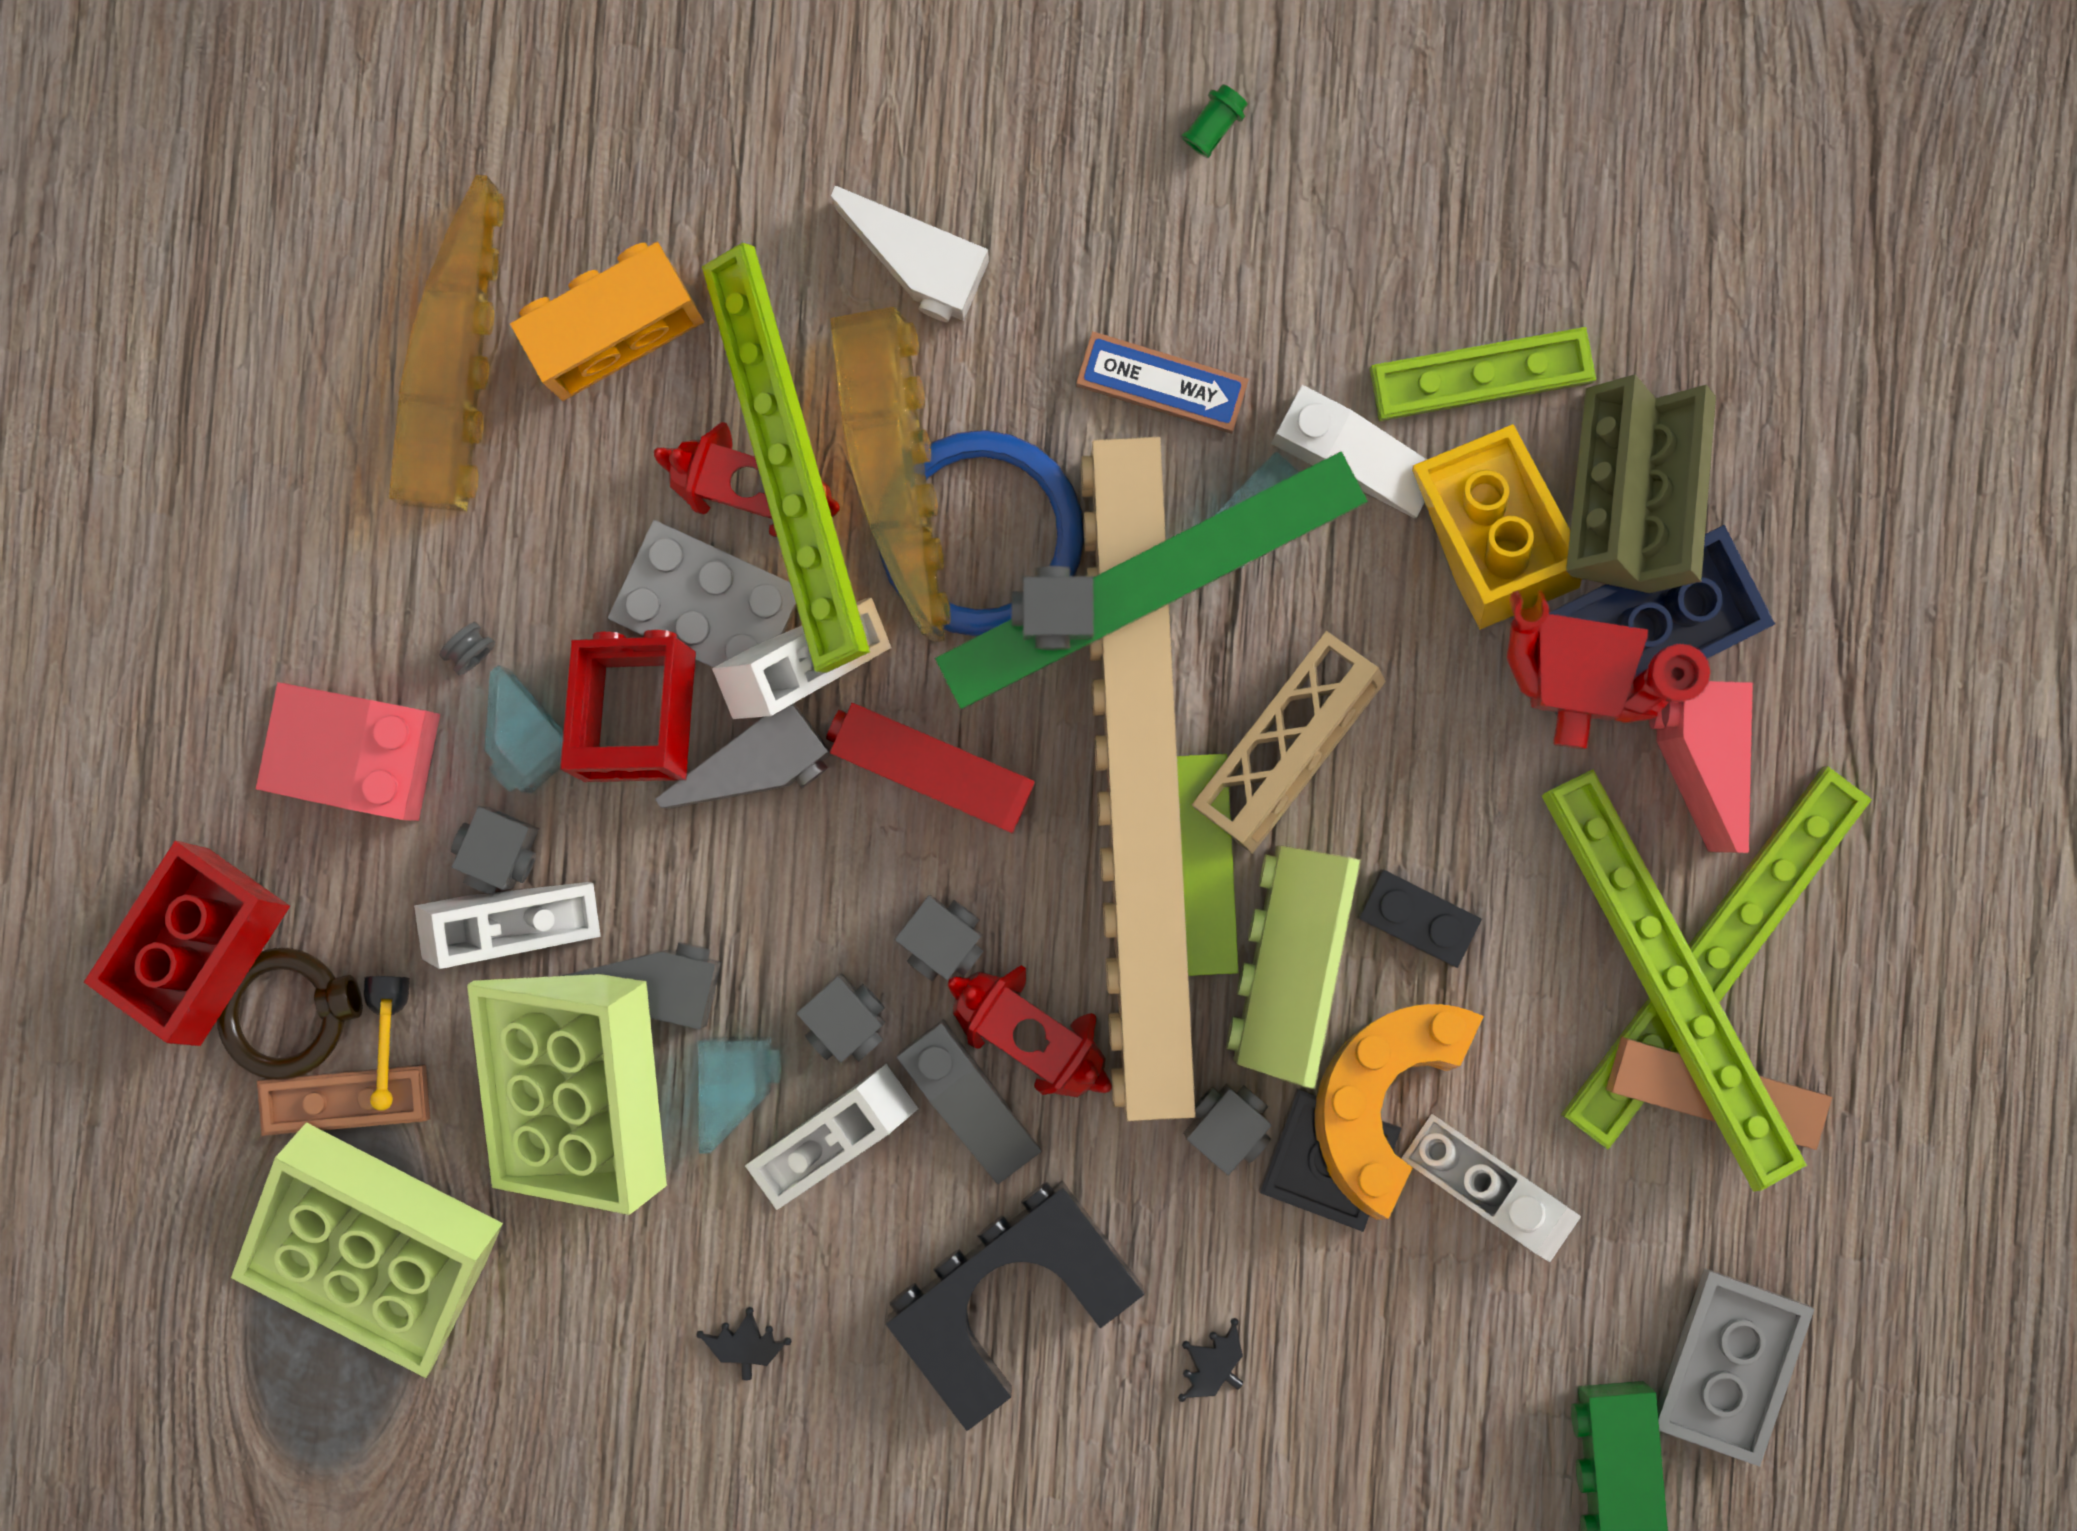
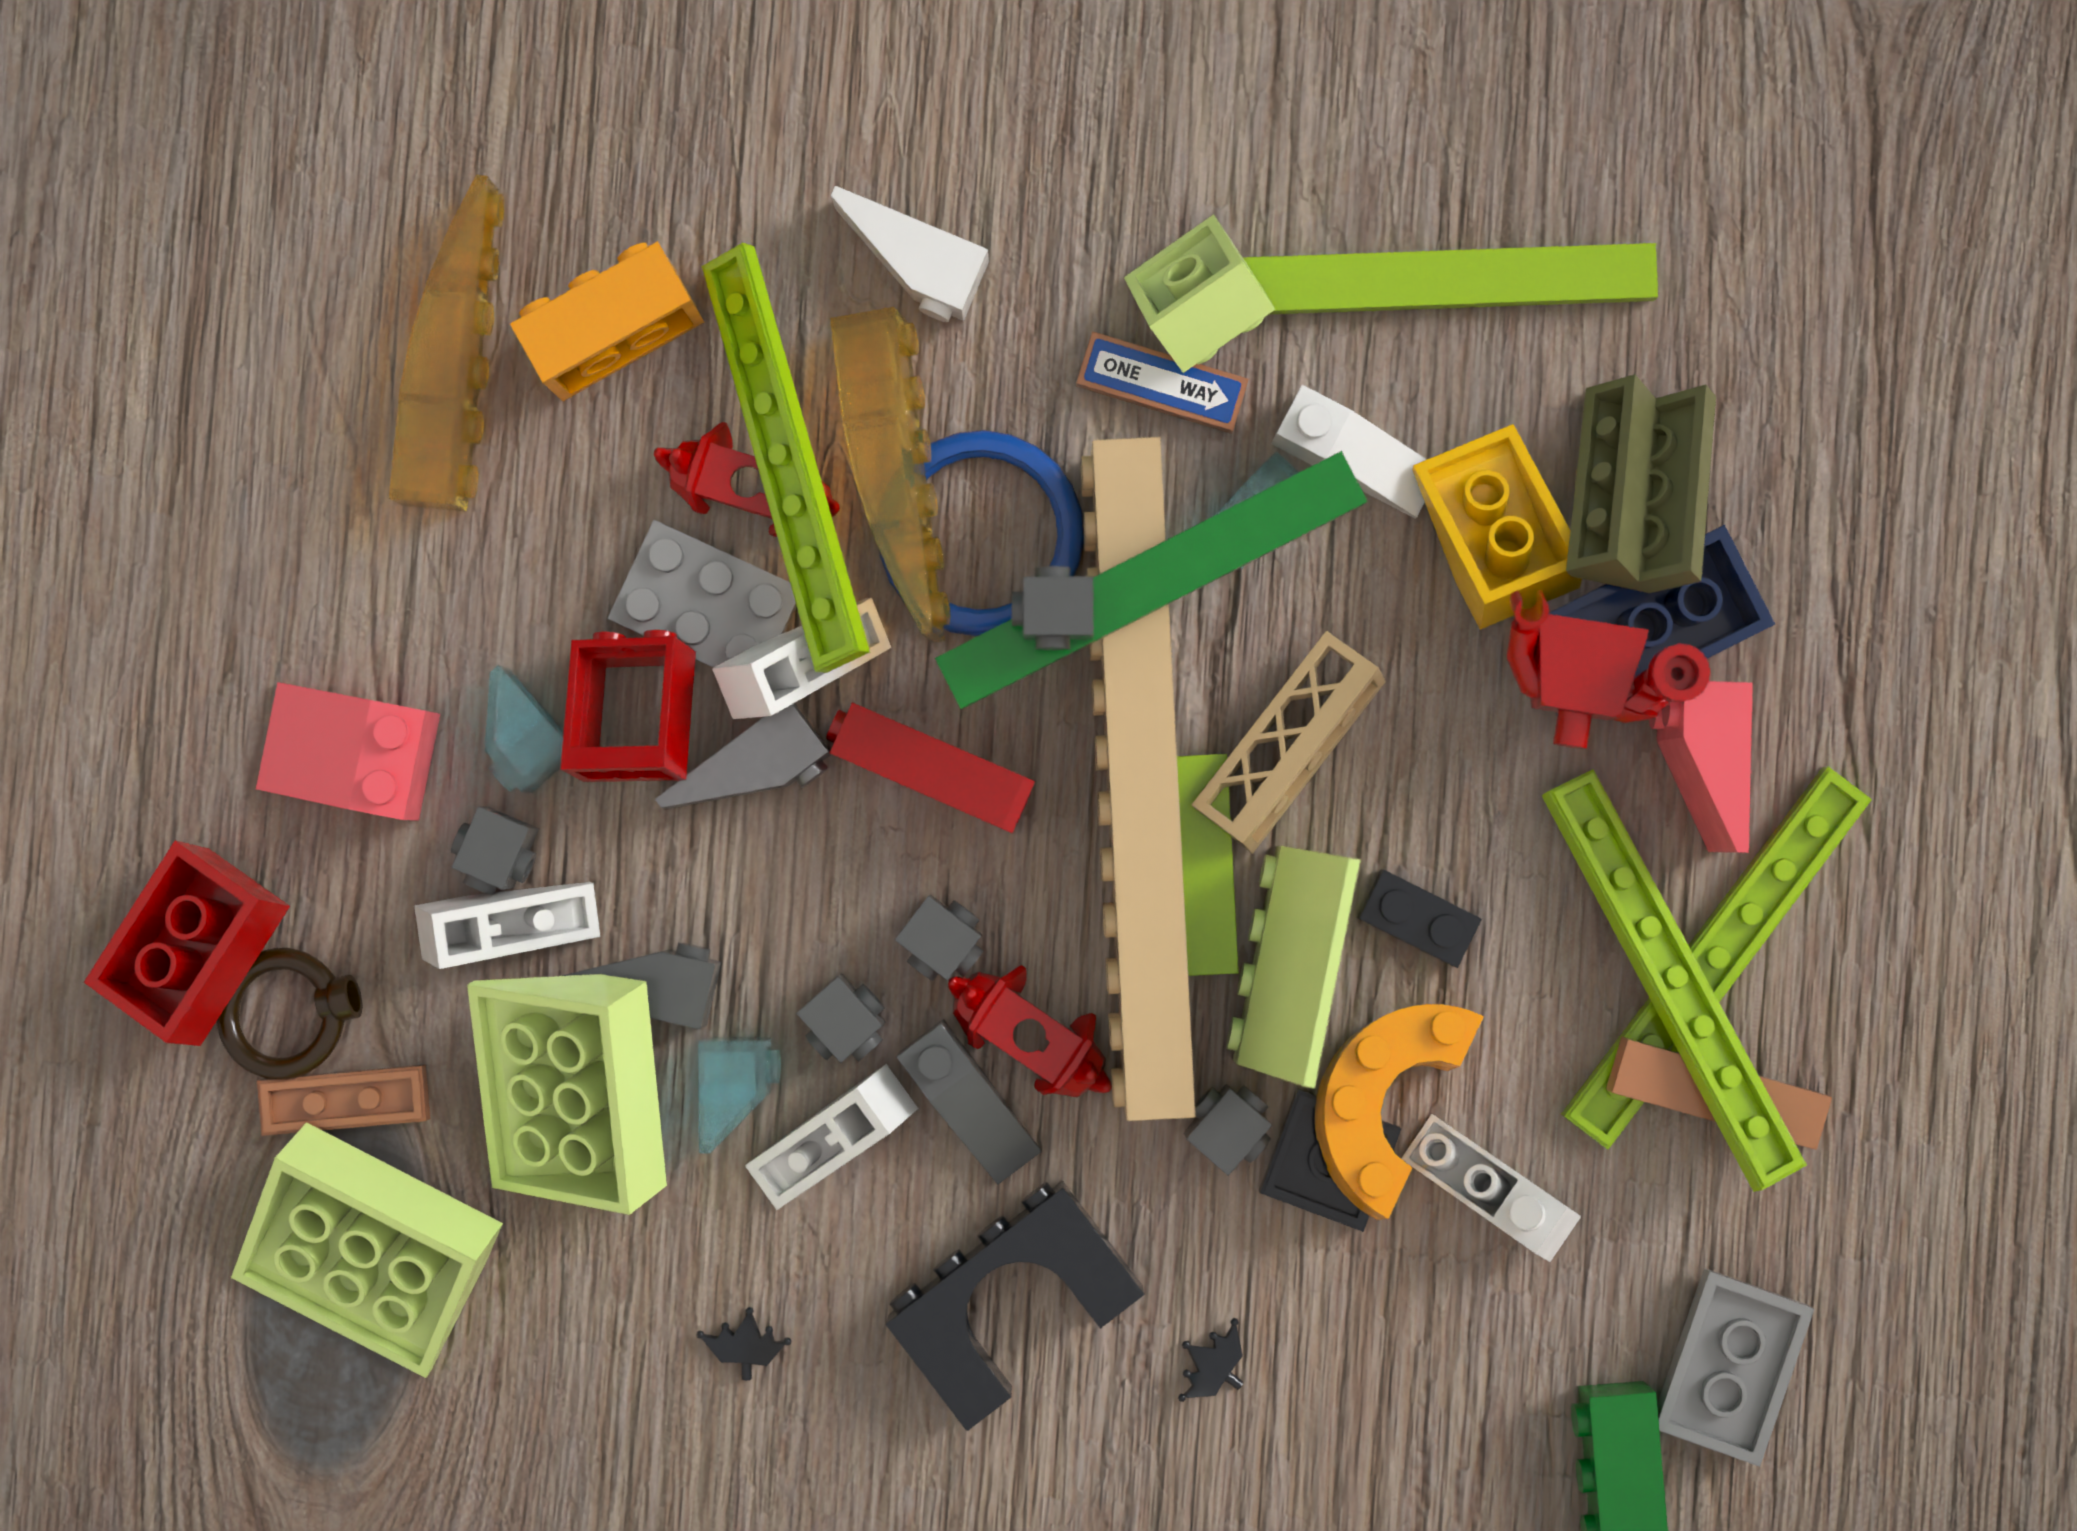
(385, 998): hinge -> none
(467, 648): dark grey bush -> none
(1198, 294): none -> yellowish green slope
(1215, 120): green pin -> none
(1458, 278): none -> lime tile
(1482, 374): lime tile -> none

